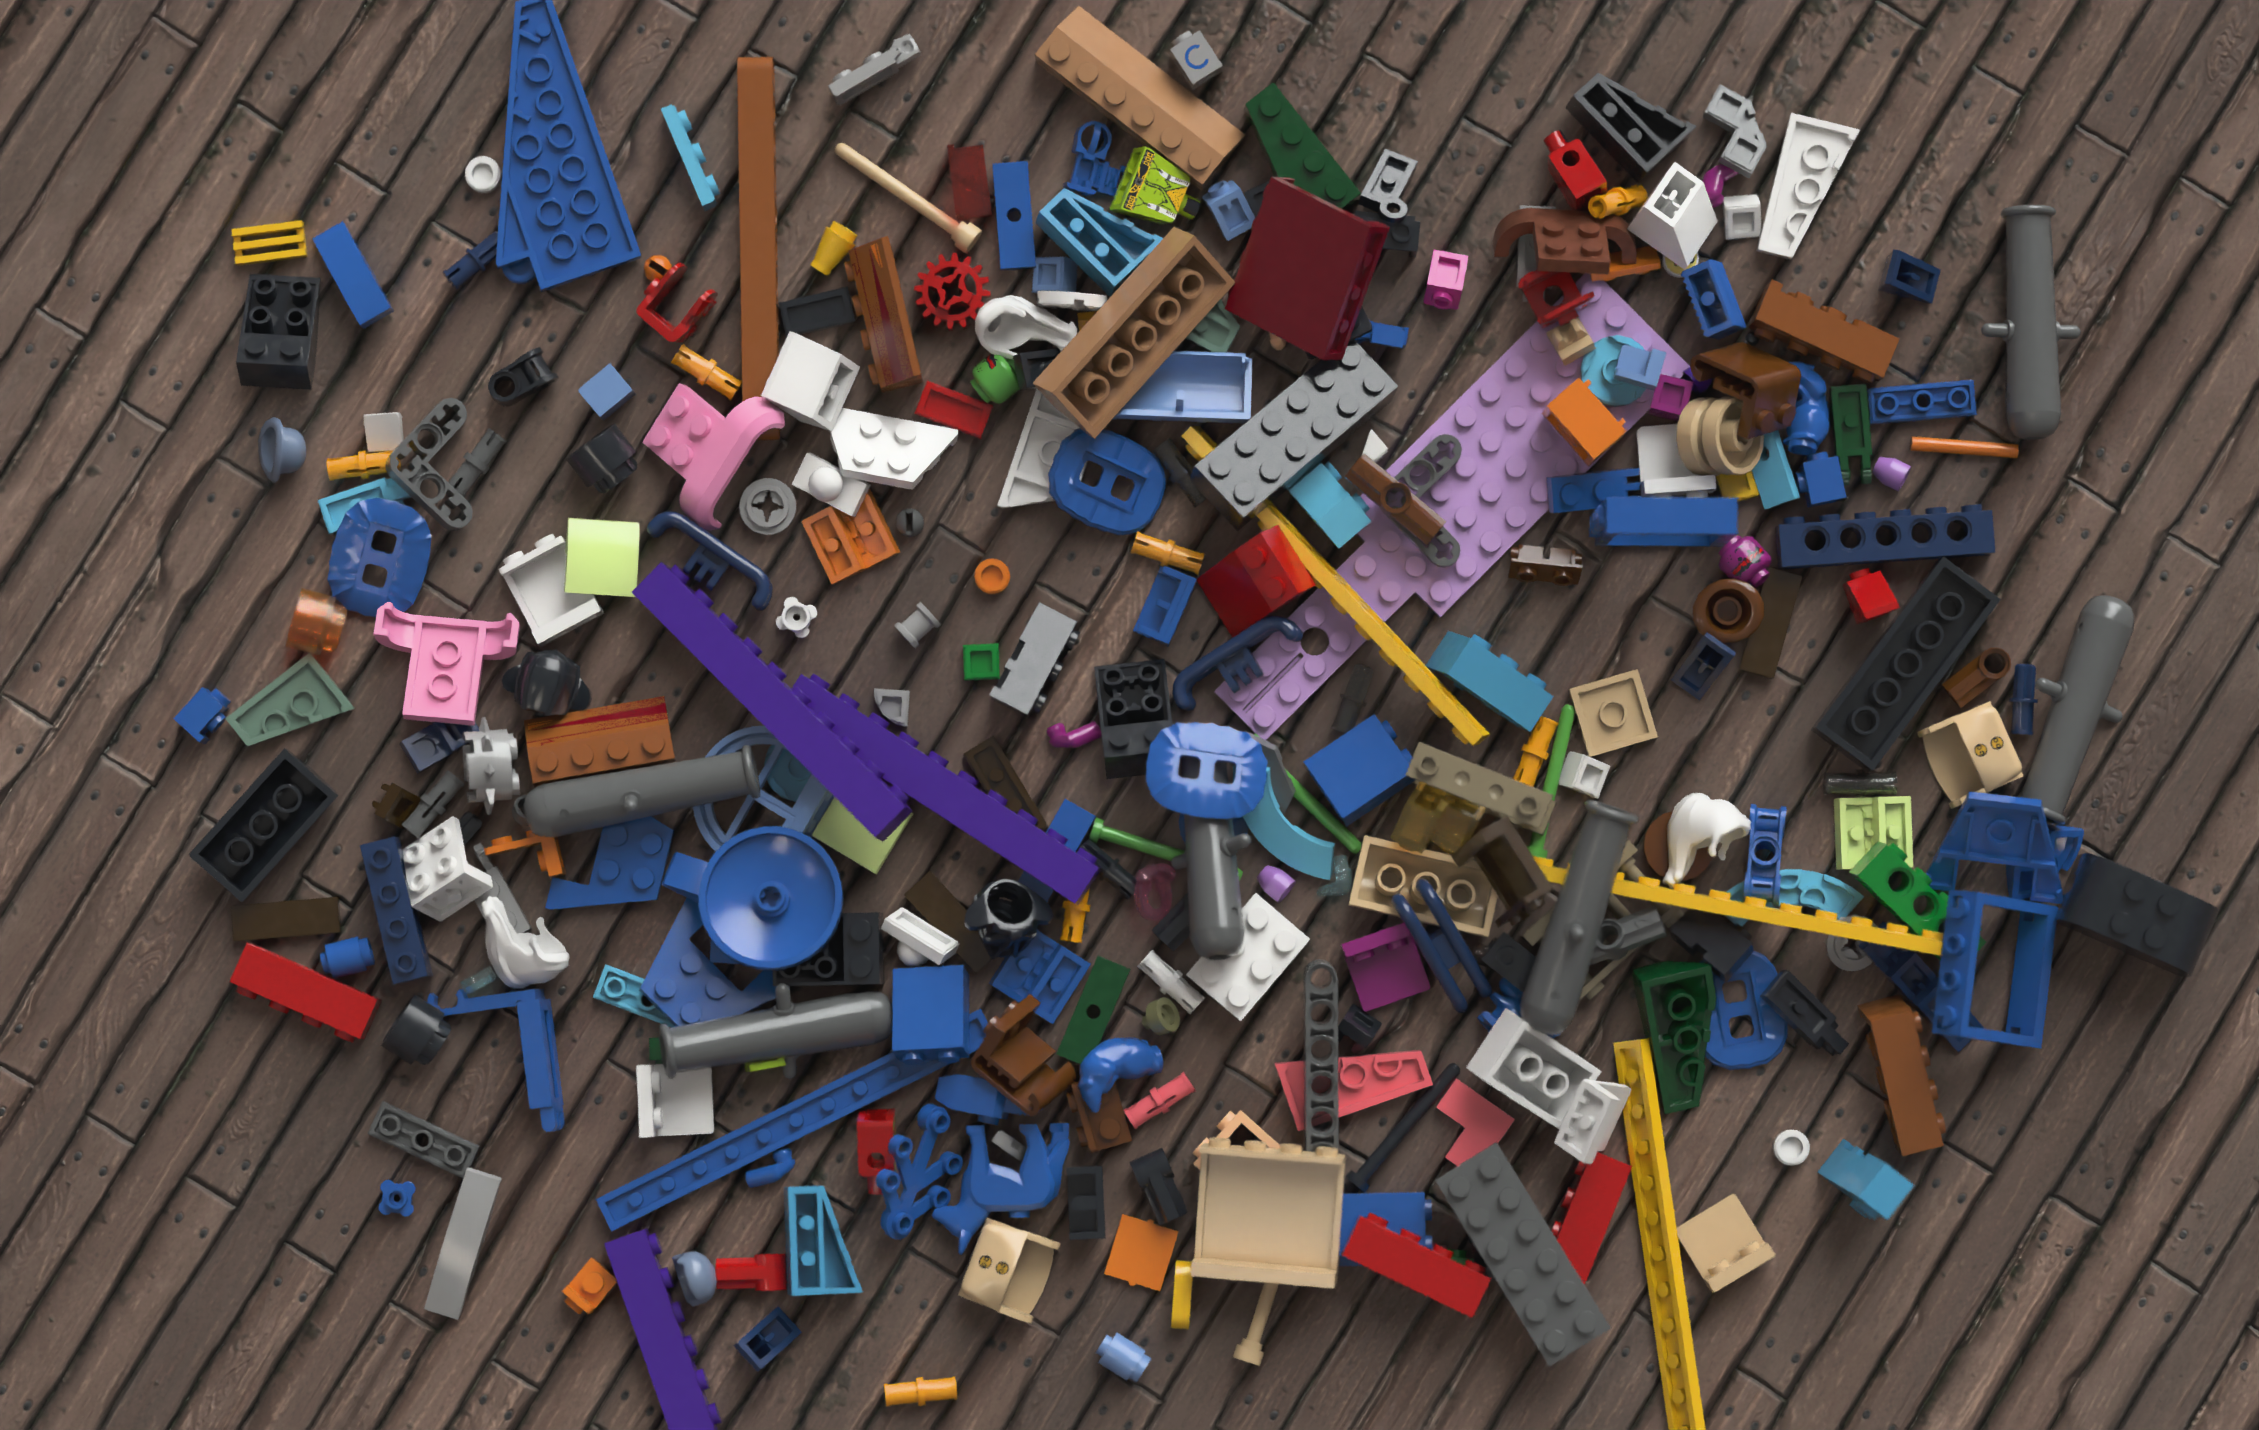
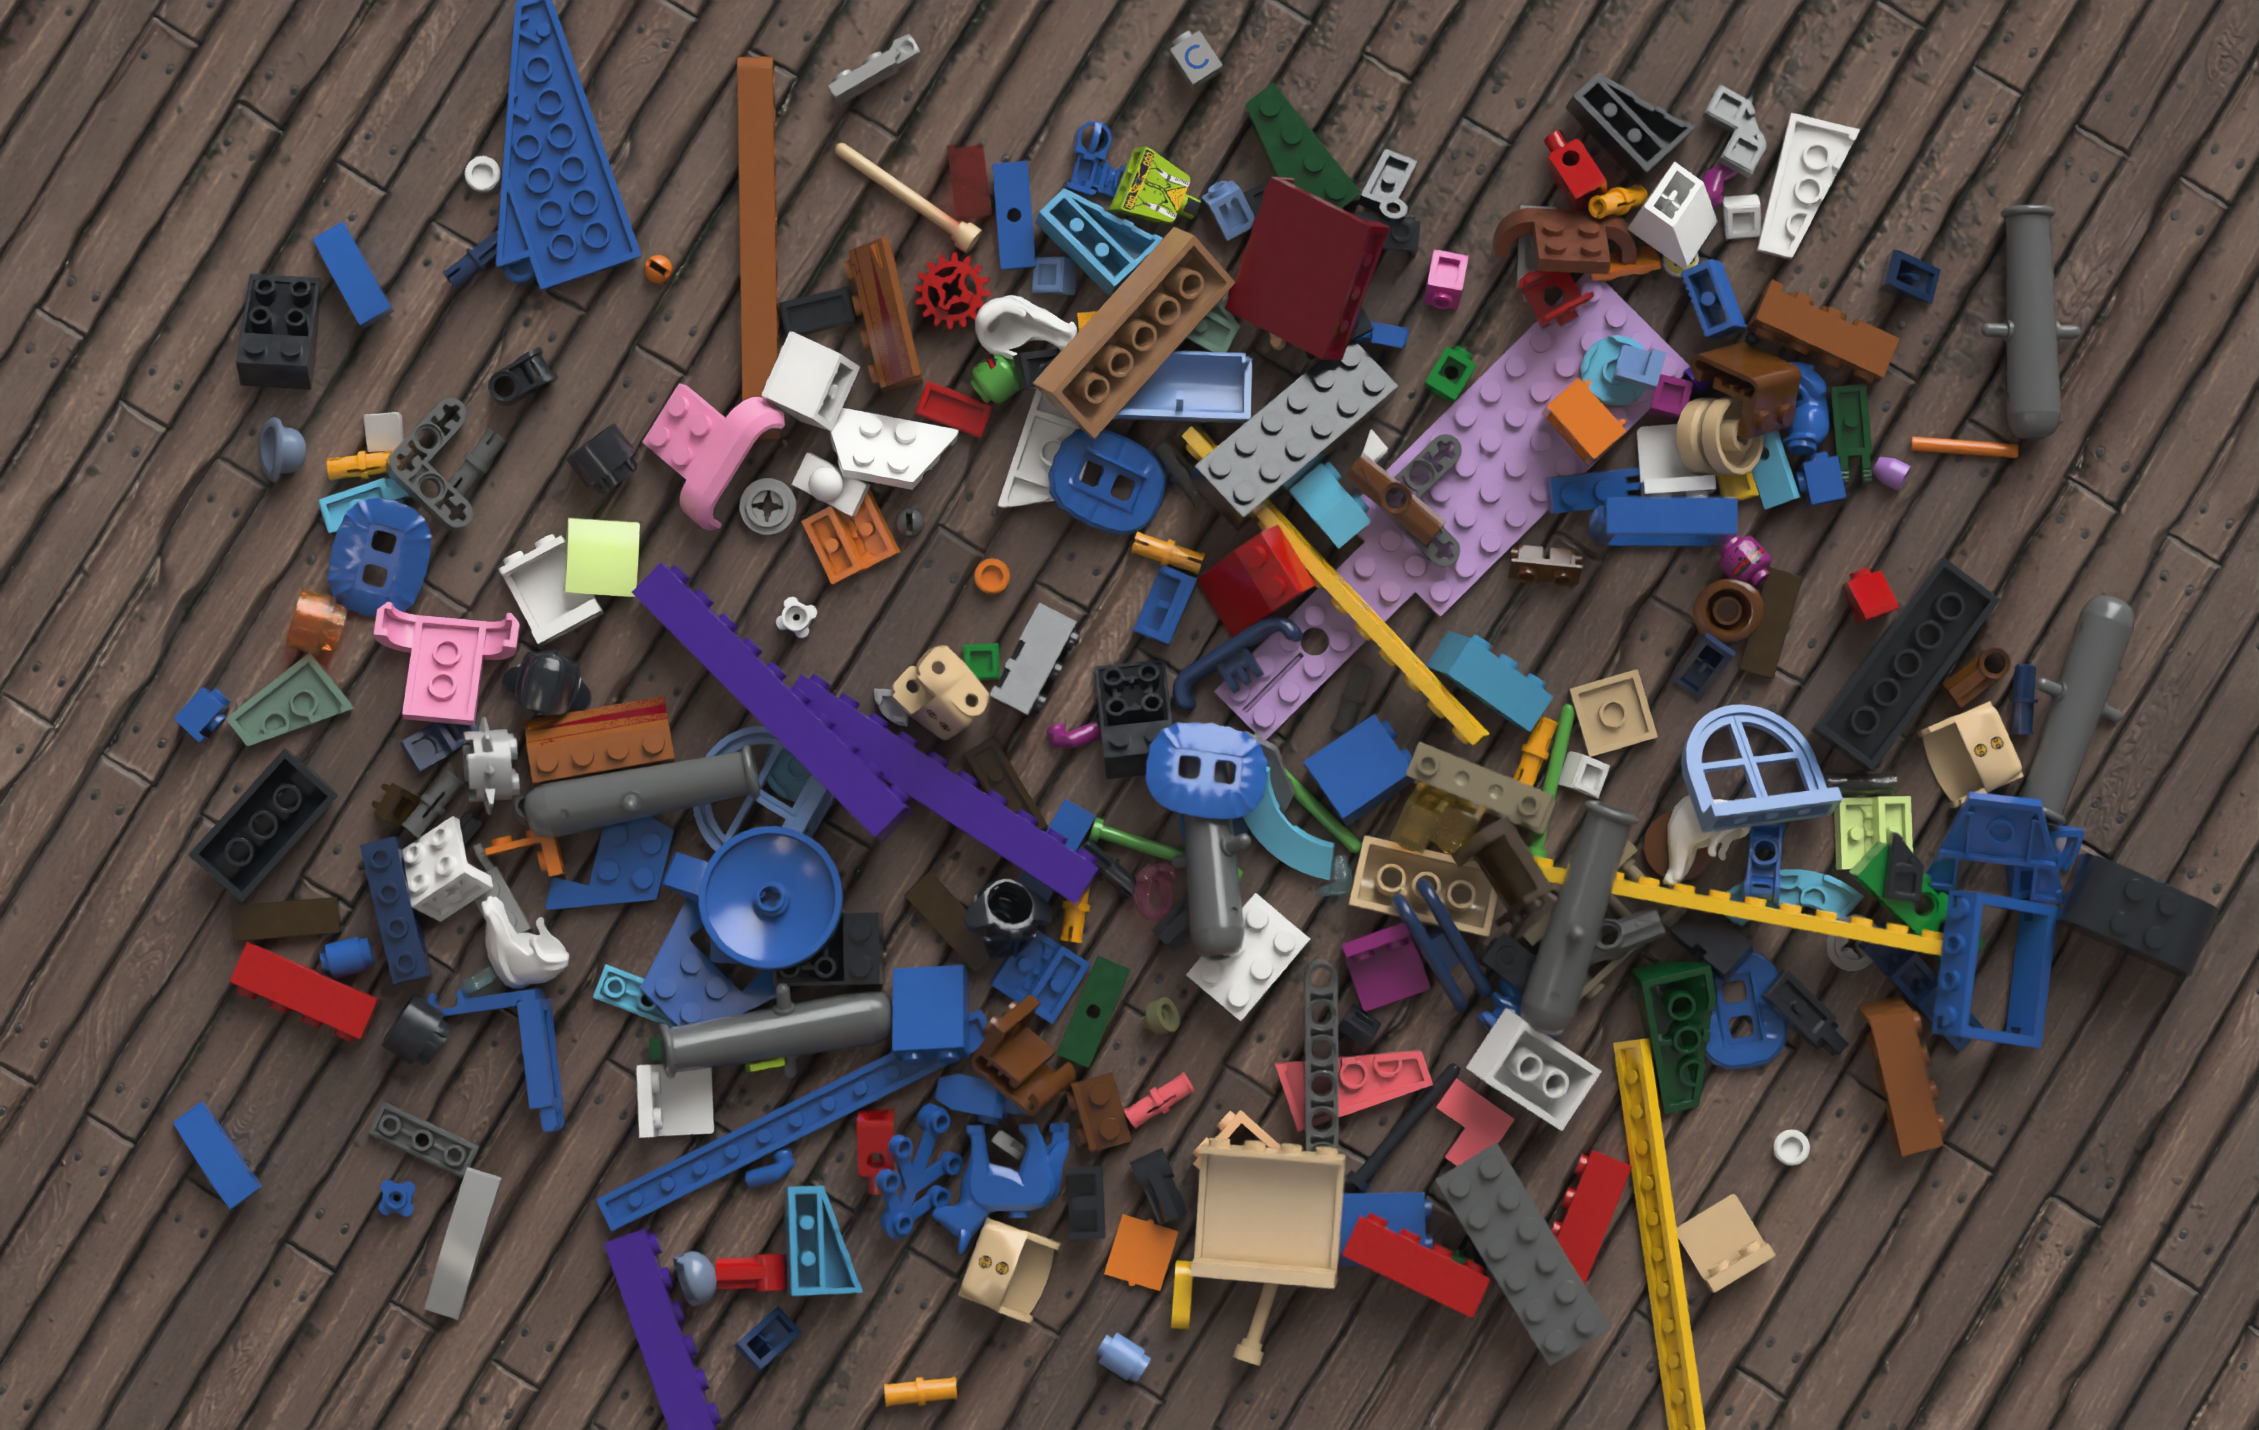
(217, 1155): none -> blue slope
(239, 246): yellow tile -> none
(589, 1287): orange bracket -> none
(606, 392): medium blue panel -> none
(656, 292): red piece -> none
(691, 155): medium azure tile -> none
(706, 372): light orange pin -> none
(713, 556): dark blue piece -> none
(833, 247): yellow cone -> none
(849, 837): yellowish green slope -> none
(917, 625): light grey bush -> none
(918, 939): white tile -> none
(946, 696): none -> tan piece
(1070, 300): white tile -> none
(1113, 1060): blue animal -> none
(1138, 96): medium nougat slope -> none
(1171, 982): white pin -> none
(1275, 883): medium lavender hose -> none
(1444, 387): none -> green brick
(1571, 341): tan tile -> none
(1591, 1118): white bracket -> none
(1761, 809): none -> medium blue window
(1794, 553): dark blue brick -> none
(1866, 1180): dark azure wedge -> none
(1899, 402): blue tile -> none
(1902, 872): none -> black tile

